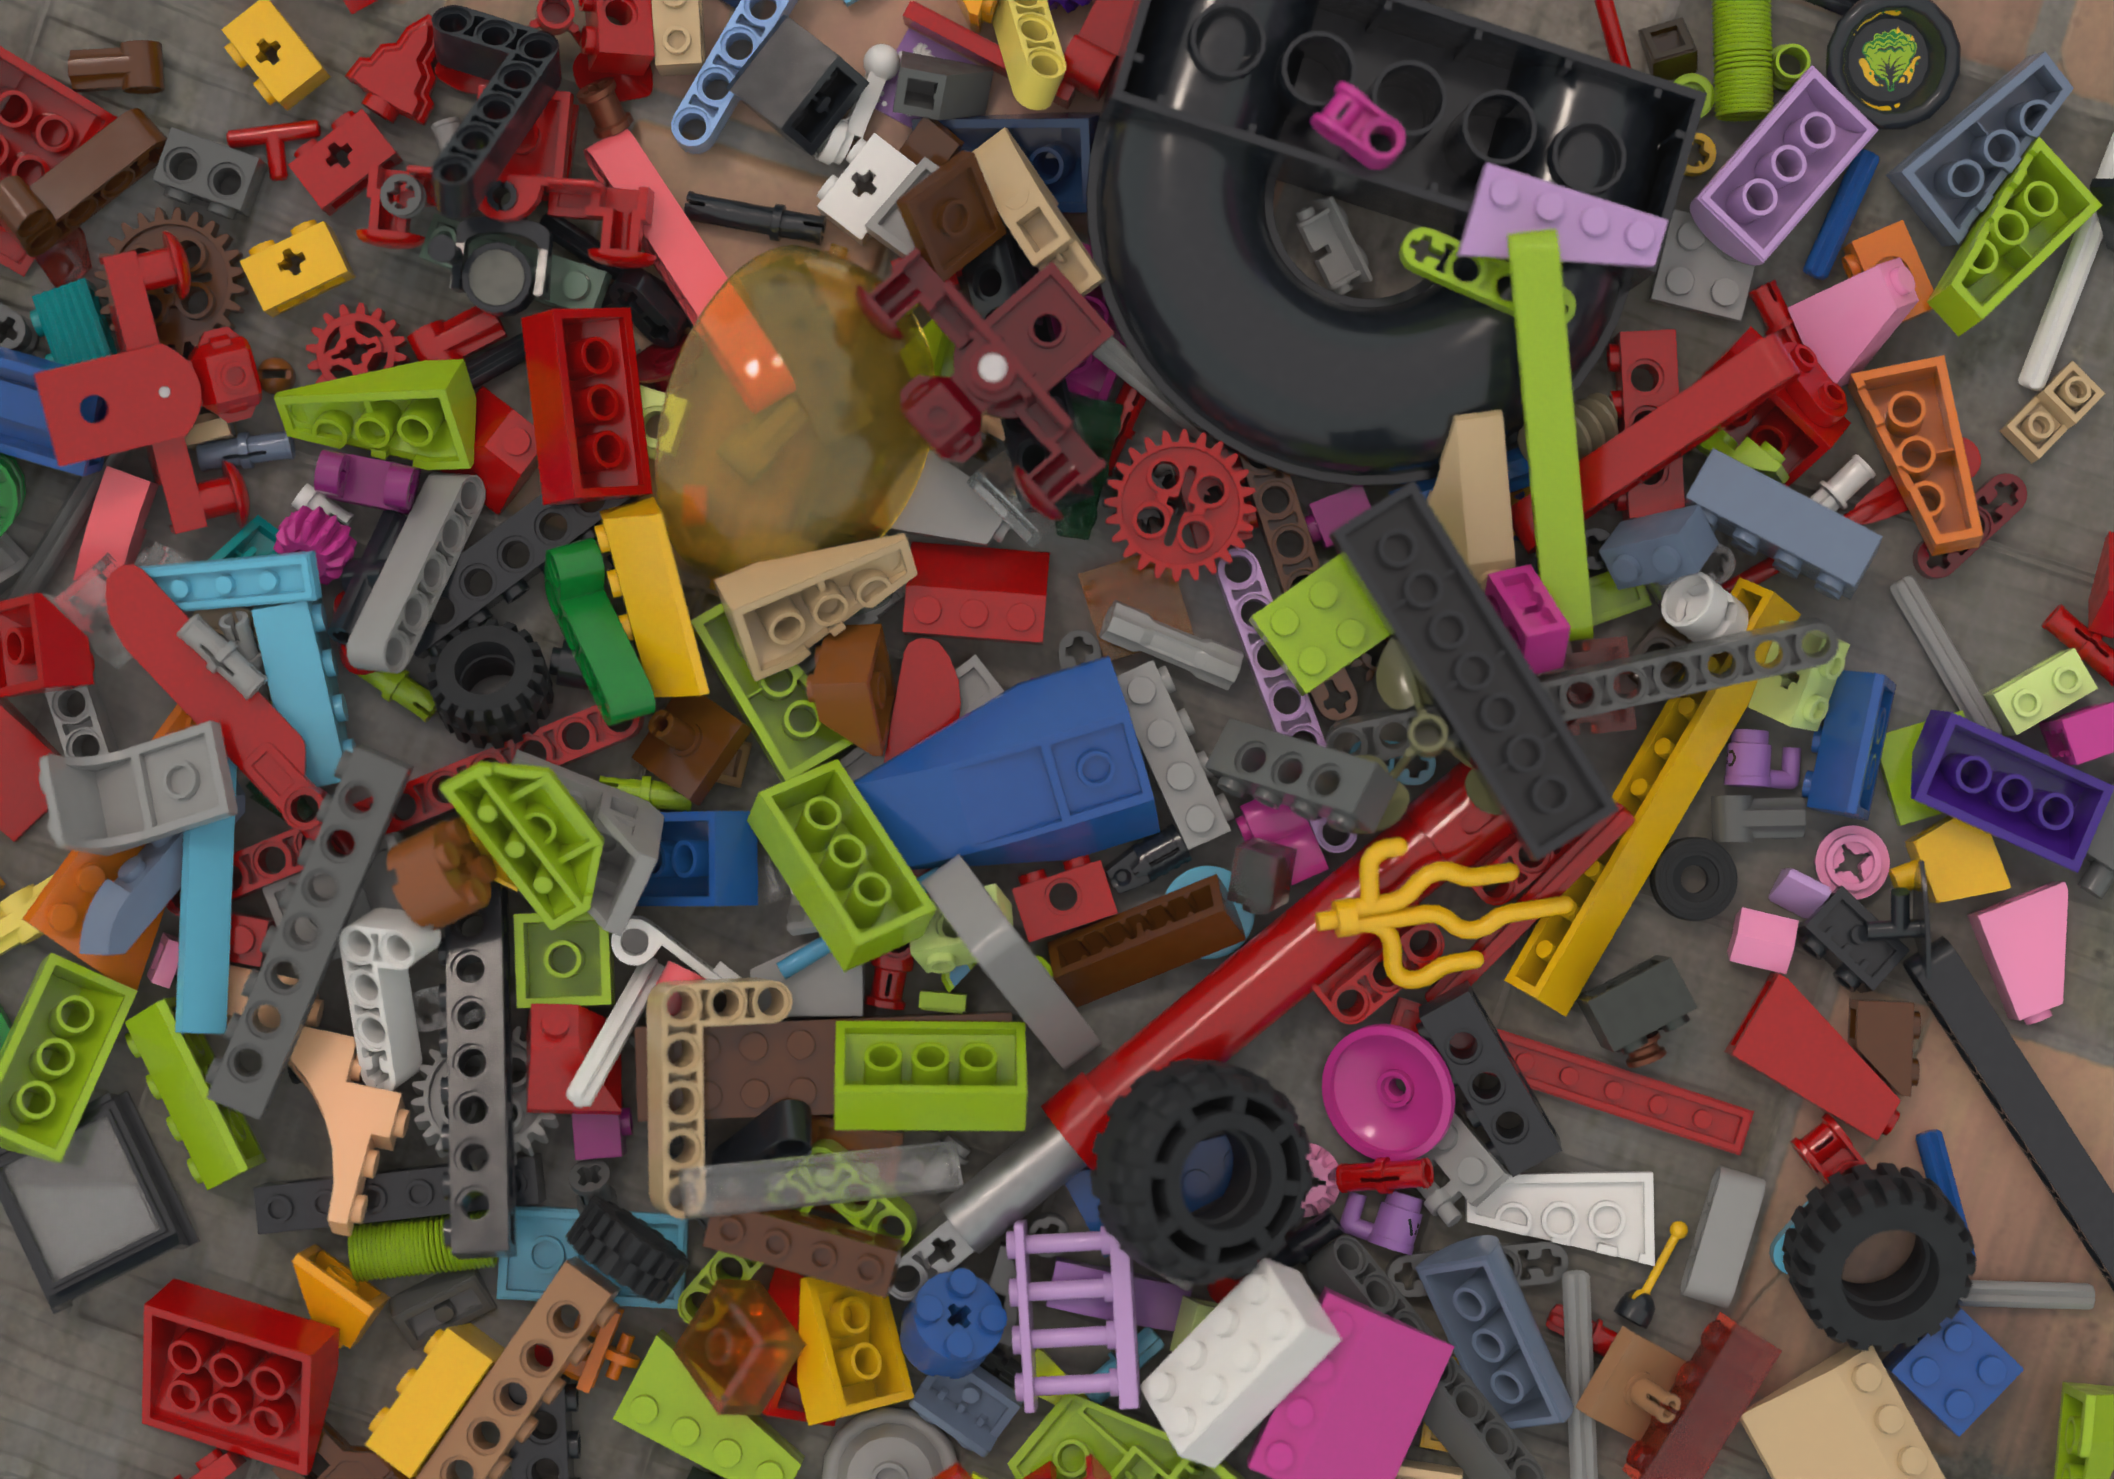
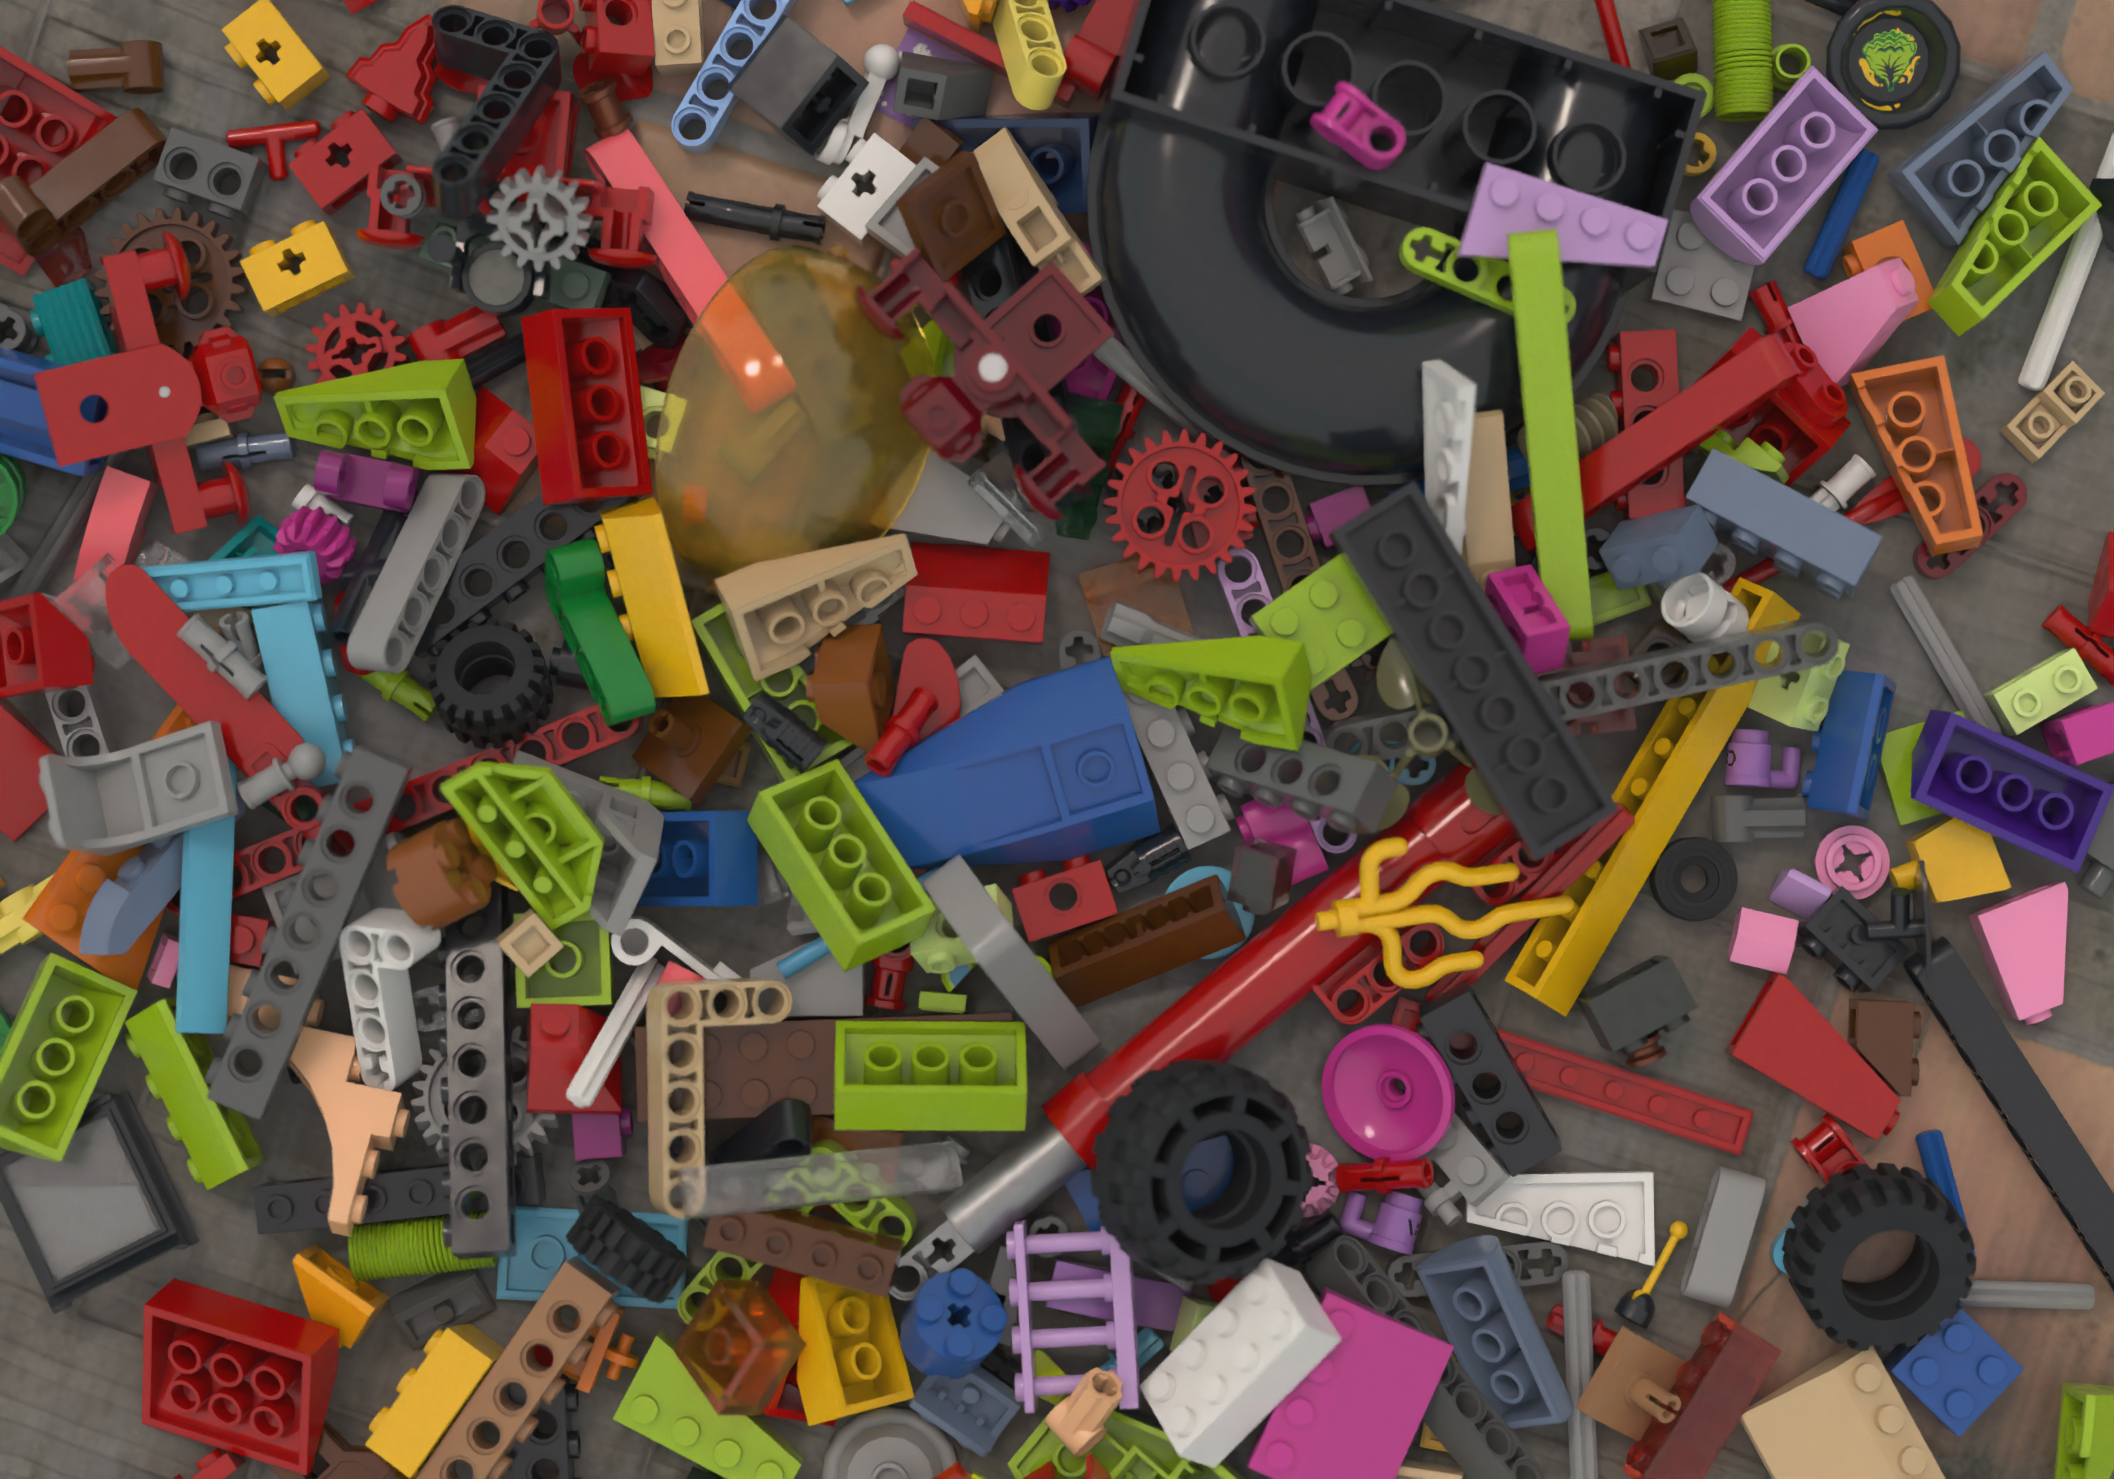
(304, 762): none -> light grey pin
(529, 943): none -> tan plate
(531, 241): none -> light grey gear
(785, 732): none -> black hinge
(901, 732): none -> red pin
(1082, 1415): none -> light nougat piece
(1239, 681): none -> lime wedge
(1447, 444): none -> white wing

